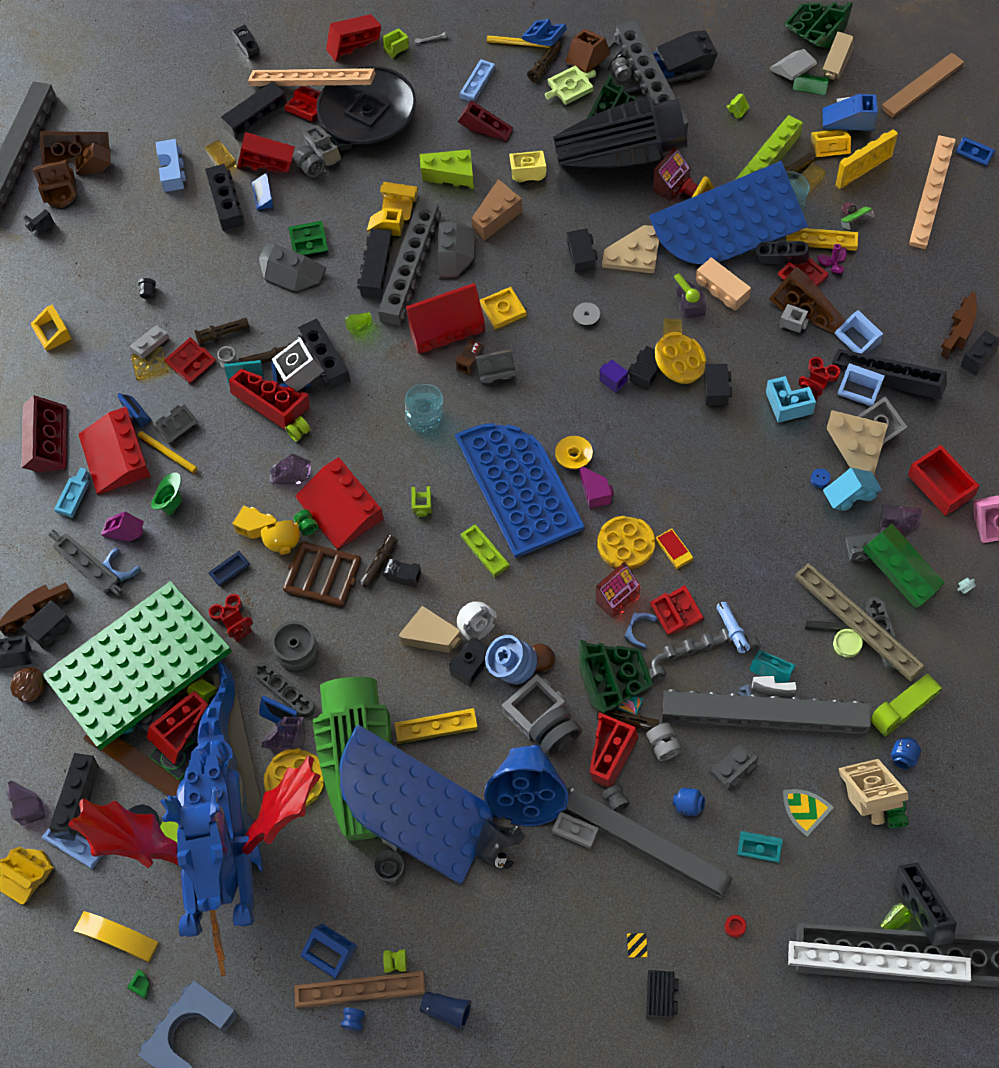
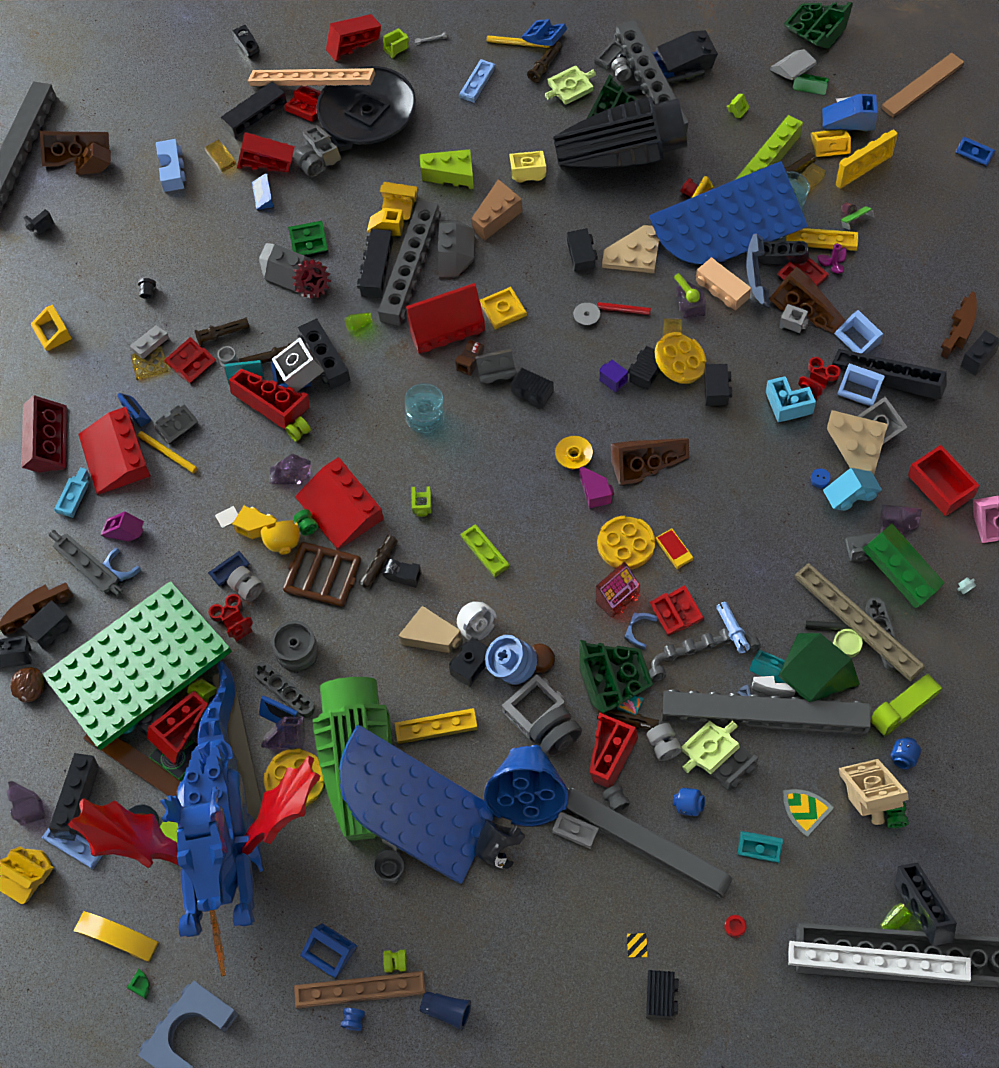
(56, 183): reddish brown piece -> none
(167, 495): green piece -> none
(223, 197): black brick -> none
(227, 516): none -> white sticker
(246, 584): none -> light grey wheel
(320, 277): none -> dark red gear
(483, 122): dark red slope -> none
(519, 486): blue plate -> none
(532, 387): none -> black brick
(587, 50): reddish brown slope -> none
(624, 308): none -> red bar
(642, 458): none -> reddish brown wedge
(671, 175): clear red slope -> none
(710, 747): none -> yellowish green plate
(756, 249): none -> sand blue slope
(817, 667): none -> dark green wedge
(838, 55): tan slope -> none
(932, 192): light nougat plate -> none

